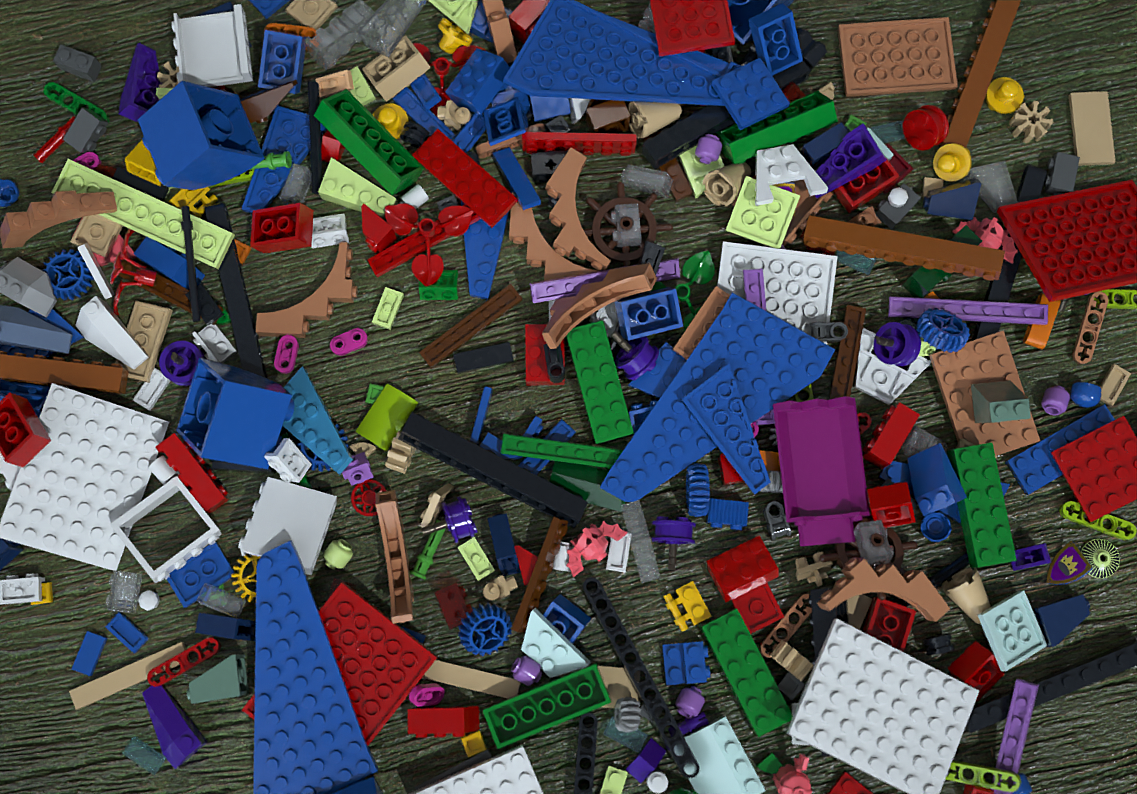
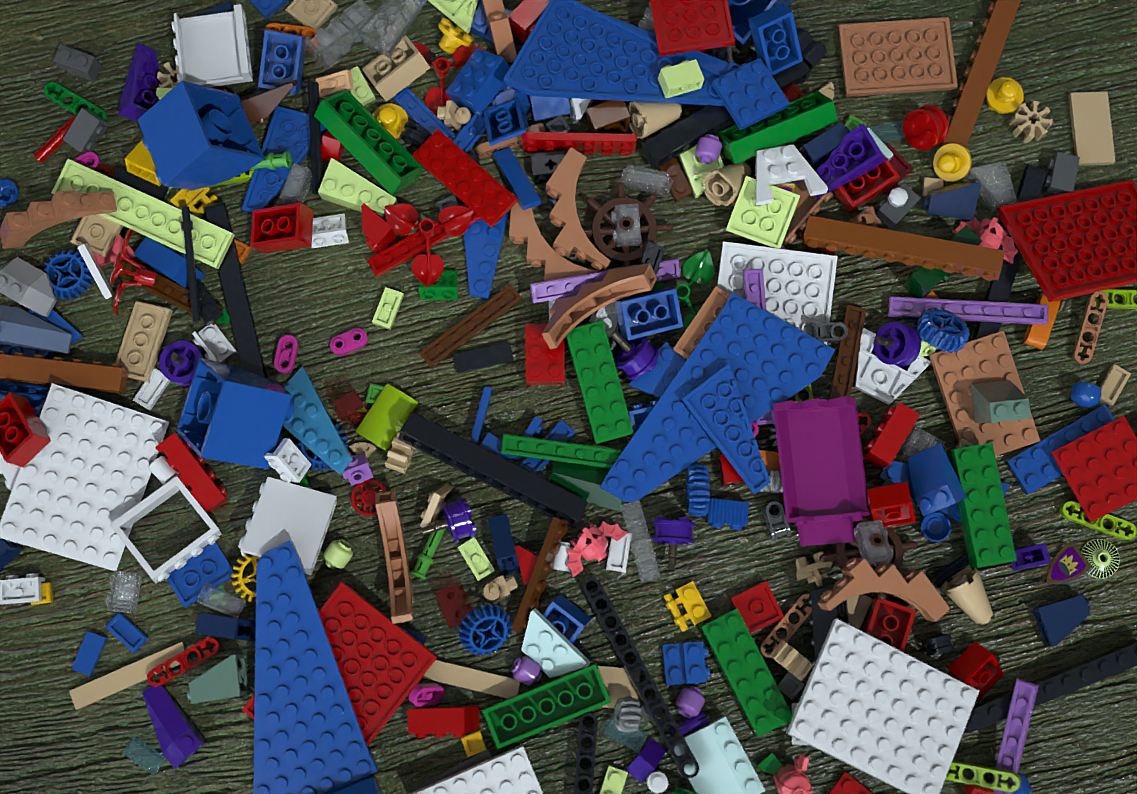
(106, 331): white wedge -> none
(149, 600): white tile -> none
(232, 467): black tile -> none
(315, 307): nougat arch -> none
(350, 408): none -> clear red brick
(414, 197): white brick -> none
(425, 91): blue tile -> none
(554, 361): black piece -> none
(680, 78): none -> yellowish green brick
(742, 568): red brick -> none
(856, 261): clear light blue tile -> none
(1012, 630): light aqua plate -> none
(1055, 400): medium lavender head -> none

